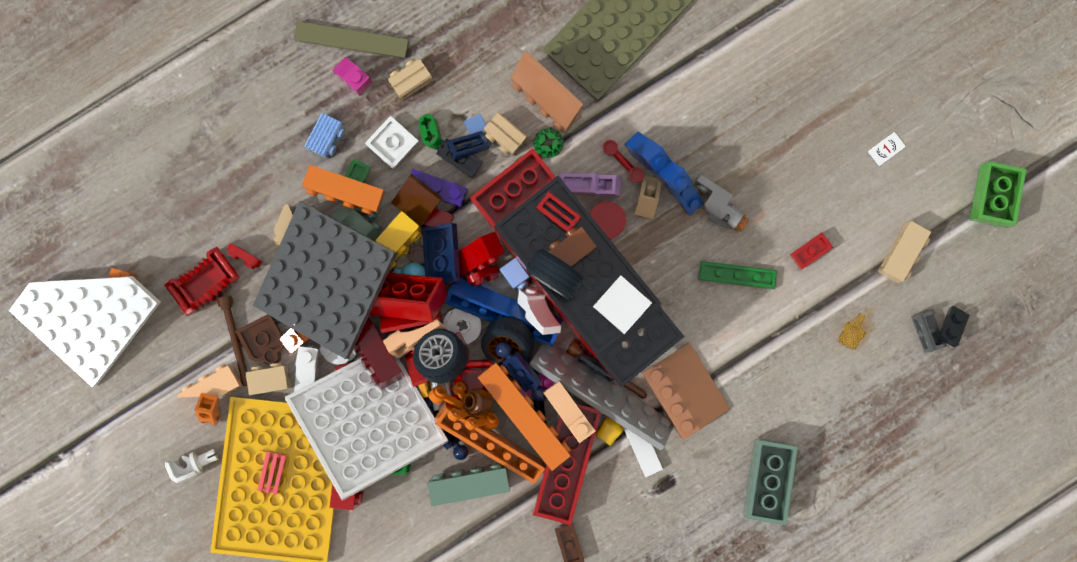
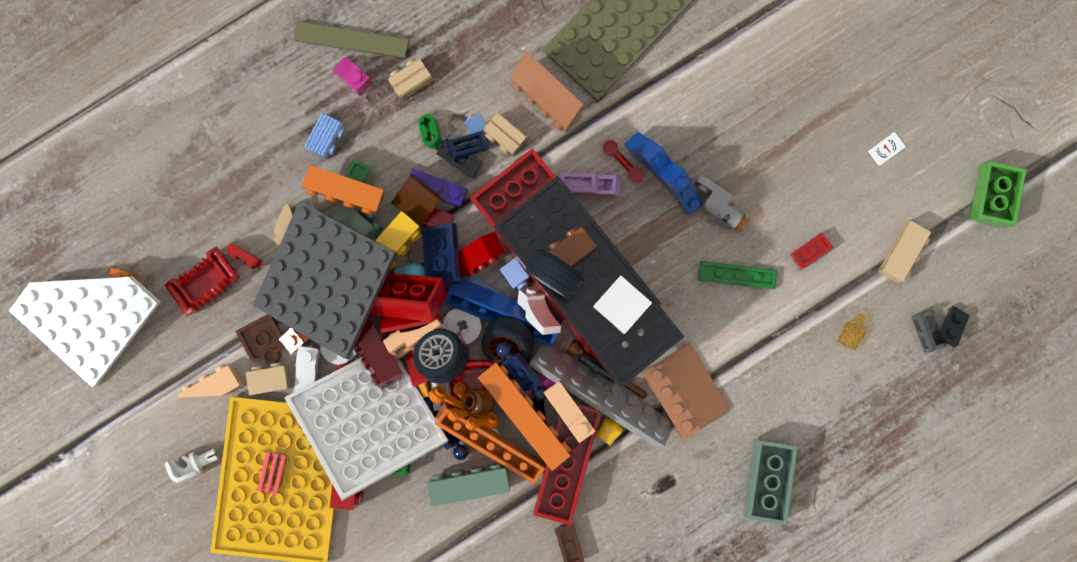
(207, 409): orange leg -> none
(226, 305): reddish brown piece -> none
(392, 142): white plate -> none
(479, 277): red plate -> none
(544, 202): red tile -> none
(545, 151): green gear -> none
(609, 218): red tile -> none
(644, 453): white tile -> none
(648, 197): tan slope -> none

